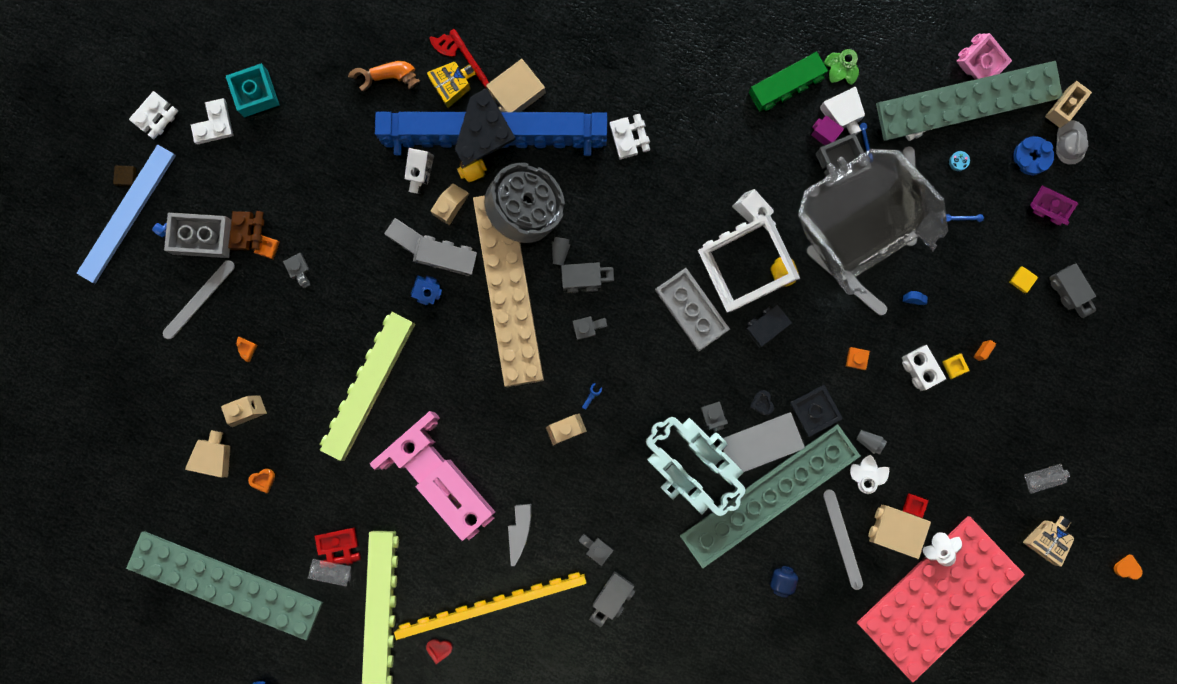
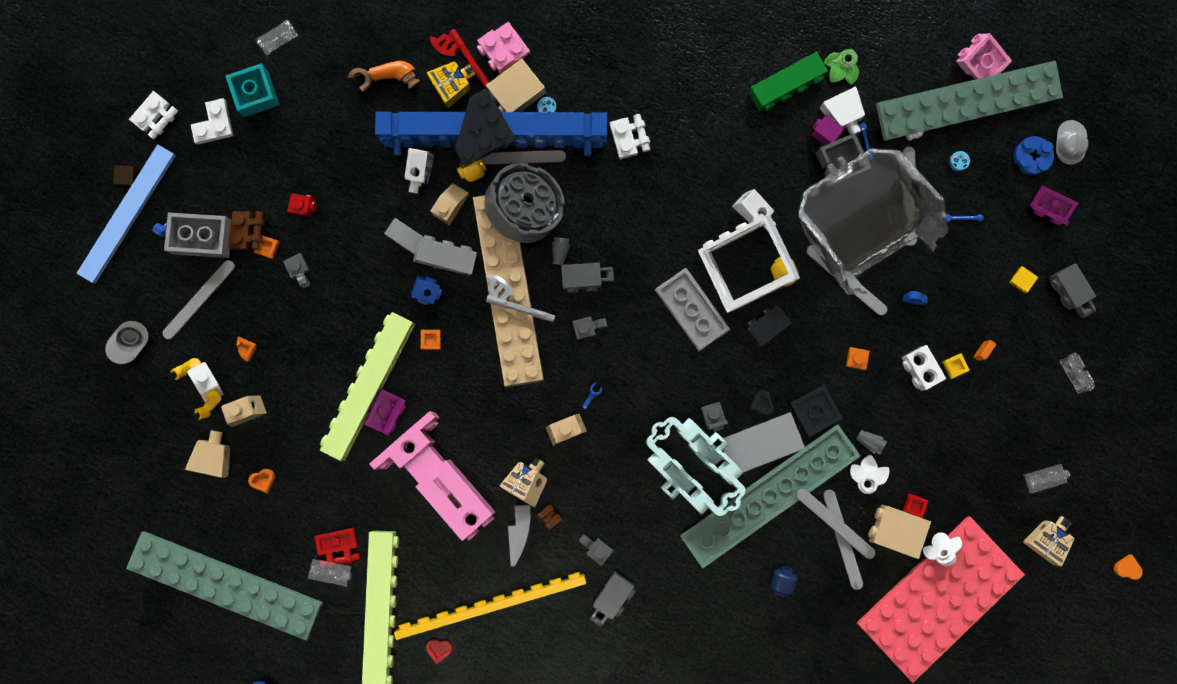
(126, 342): none -> light grey piece
(204, 383): none -> torso
(276, 37): none -> clear hinge
(301, 205): none -> red bracket
(385, 412): none -> magenta bracket
(430, 339): none -> orange plate
(502, 48): none -> bright pink plate
(502, 301): none -> light grey piece
(524, 157): none -> light grey piece
(526, 482): none -> tan torso
(546, 104): none -> medium azure tile
(548, 517): none -> reddish brown wheel
(835, 523): none -> light grey piece
(1068, 104): tan brick -> none
(1074, 368): none -> clear hinge

